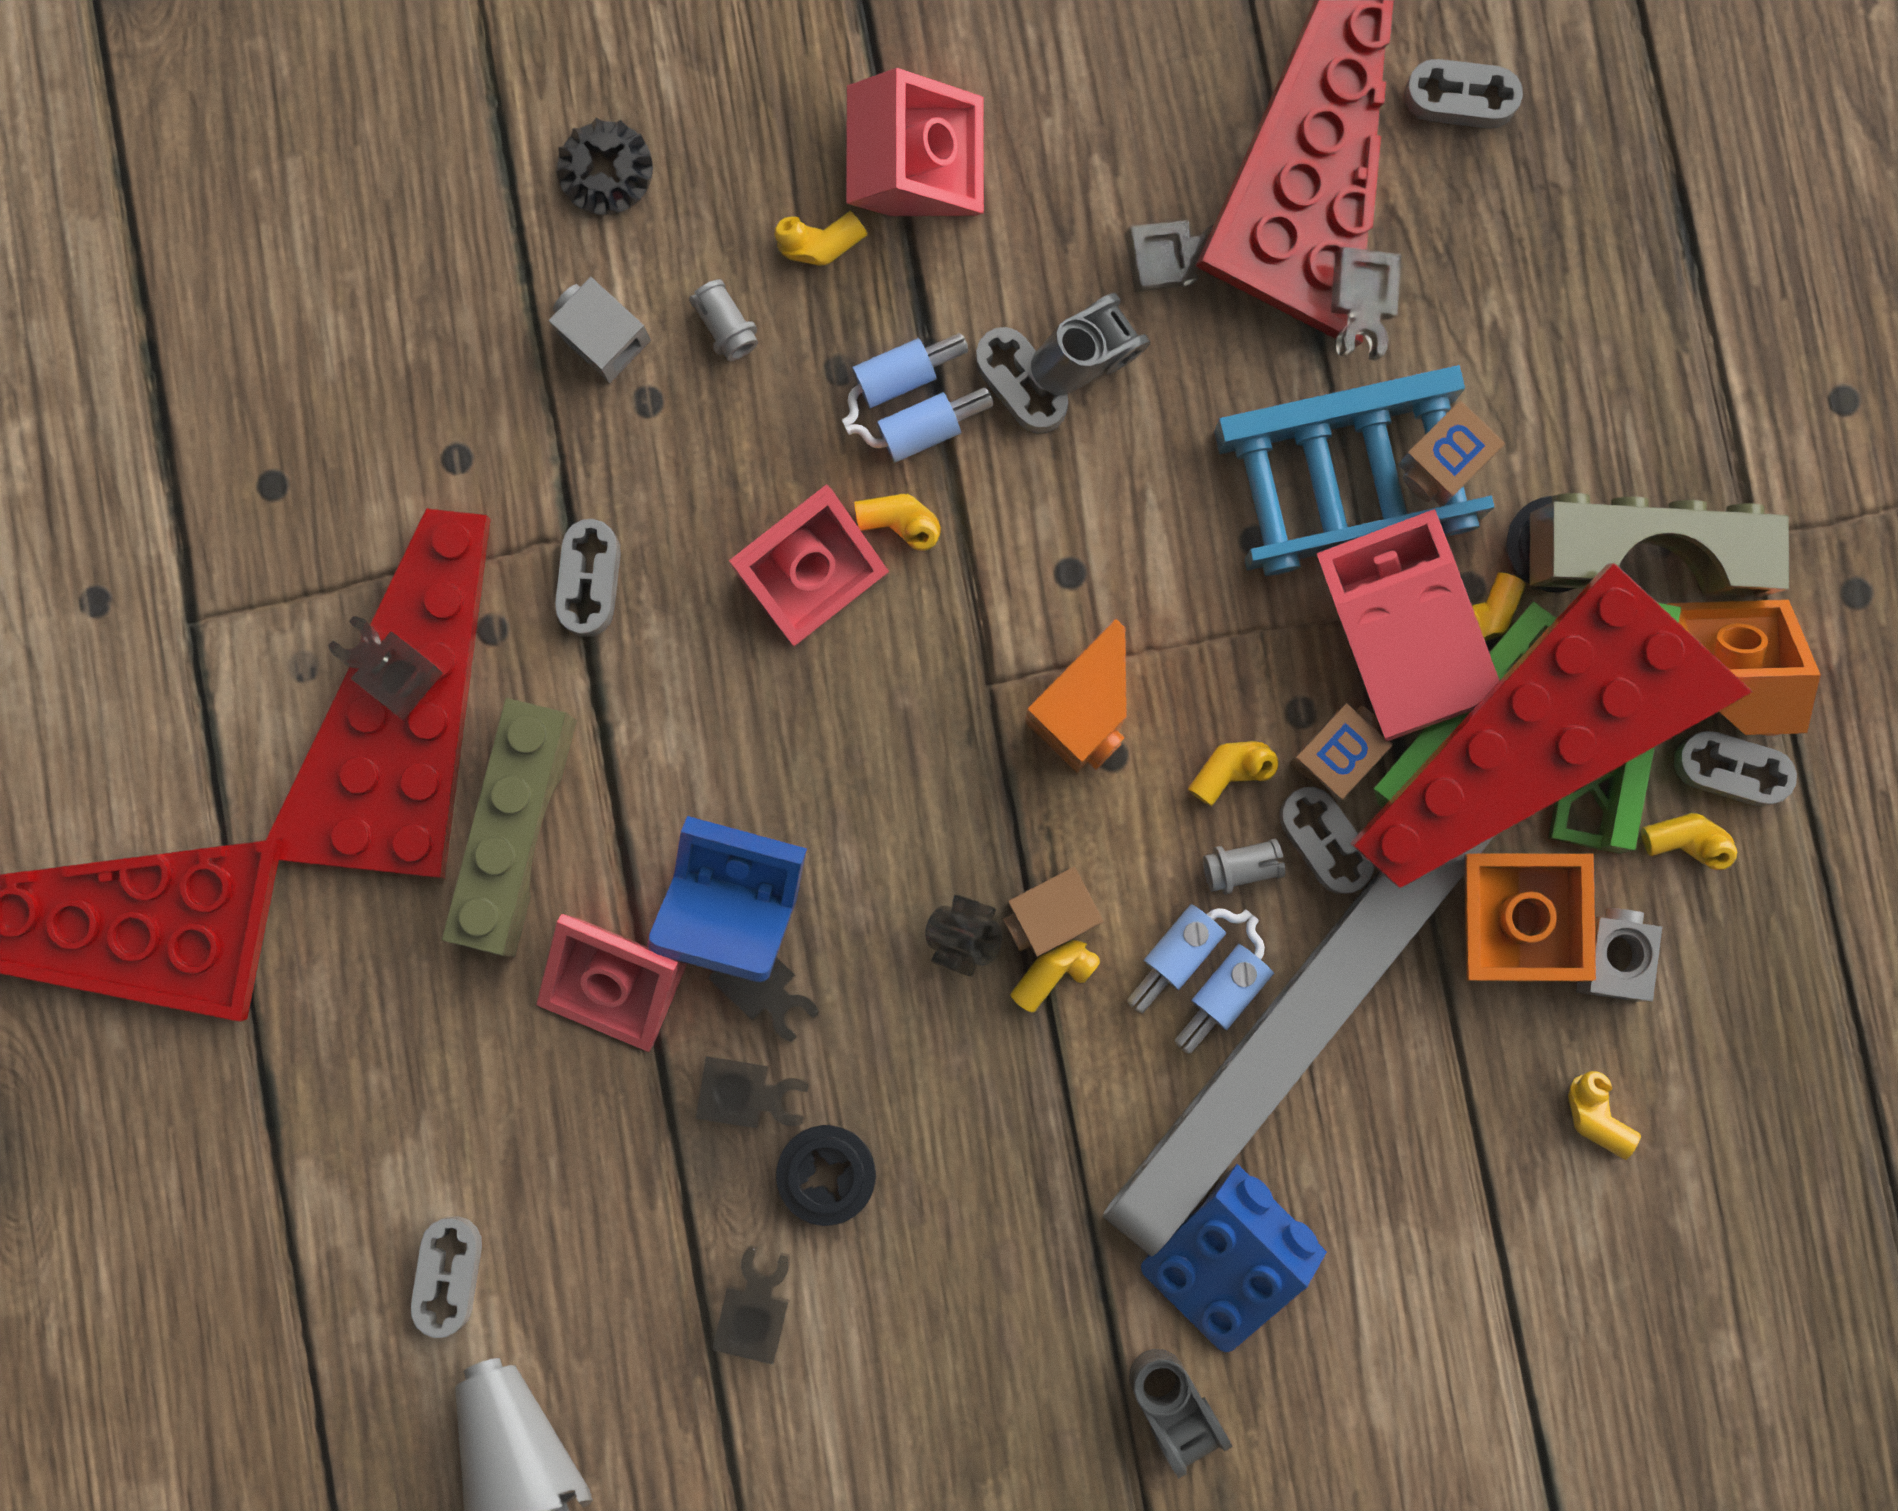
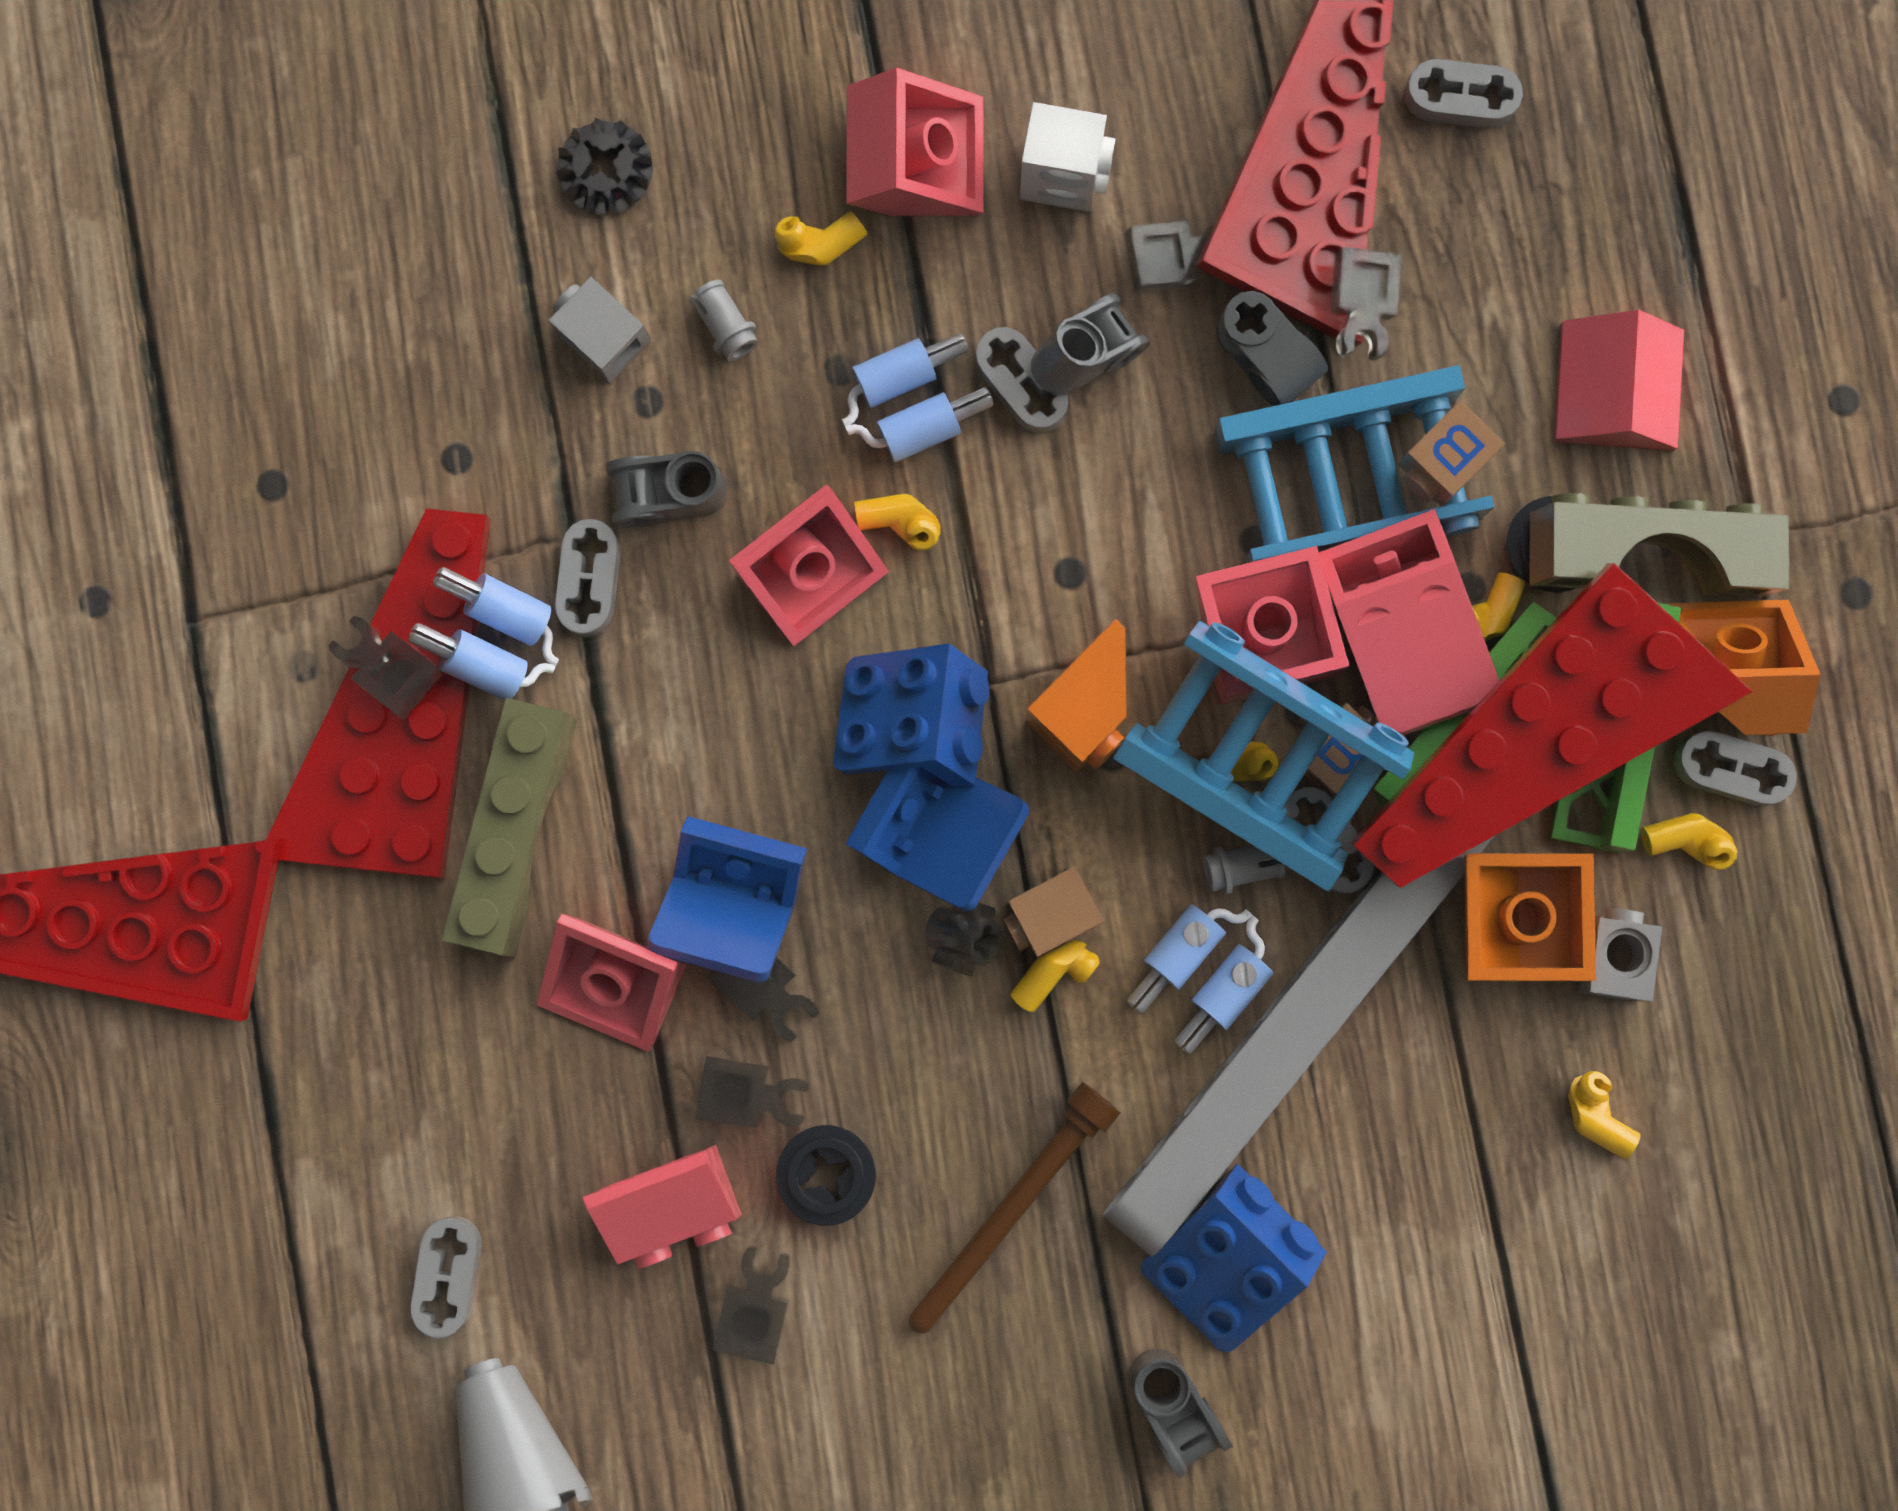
(477, 660): none -> light blue piece
(651, 488): none -> dark grey piece
(665, 1206): none -> coral slope
(912, 713): none -> blue bracket
(939, 834): none -> blue bracket
(1065, 157): none -> white brick
(1085, 1117): none -> reddish brown piece
(1262, 816): none -> dark azure fence
(1273, 356): none -> dark grey piece
(1280, 613): none -> coral slope
(1619, 381): none -> coral slope

